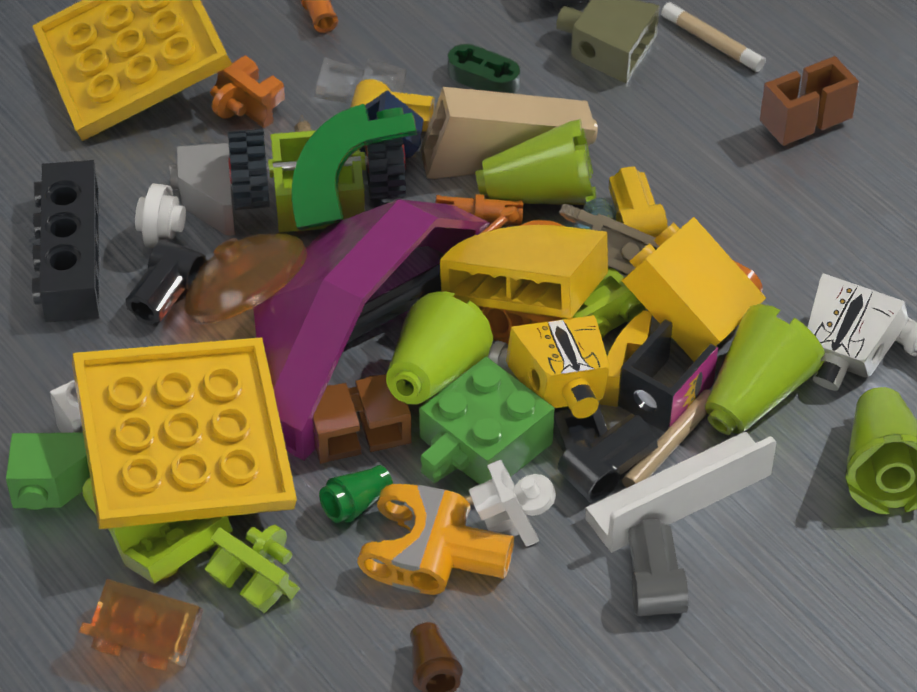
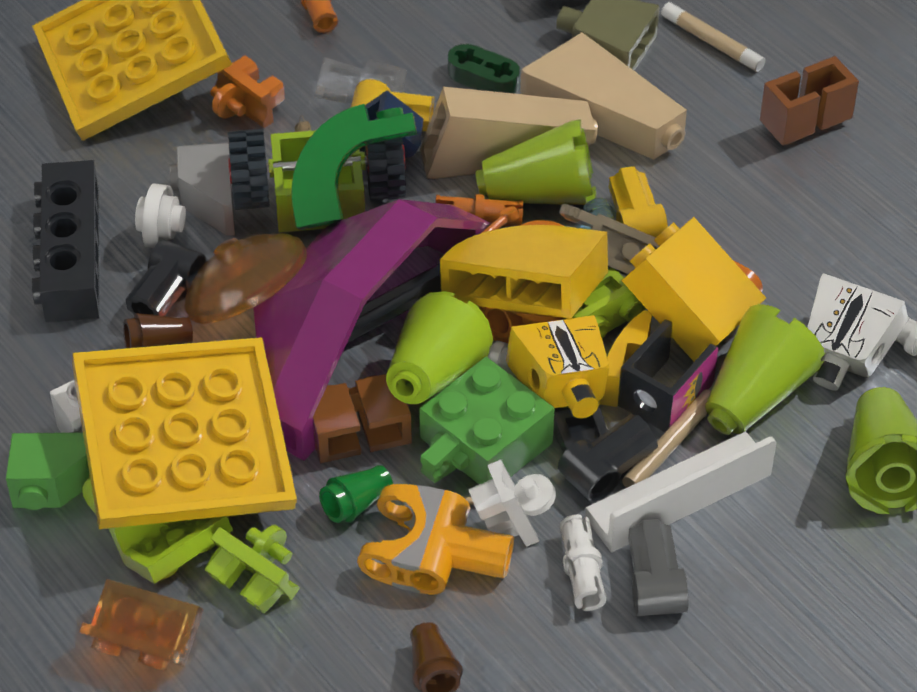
(156, 330): none -> reddish brown cone
(582, 562): none -> white pin
(619, 99): none -> tan slope

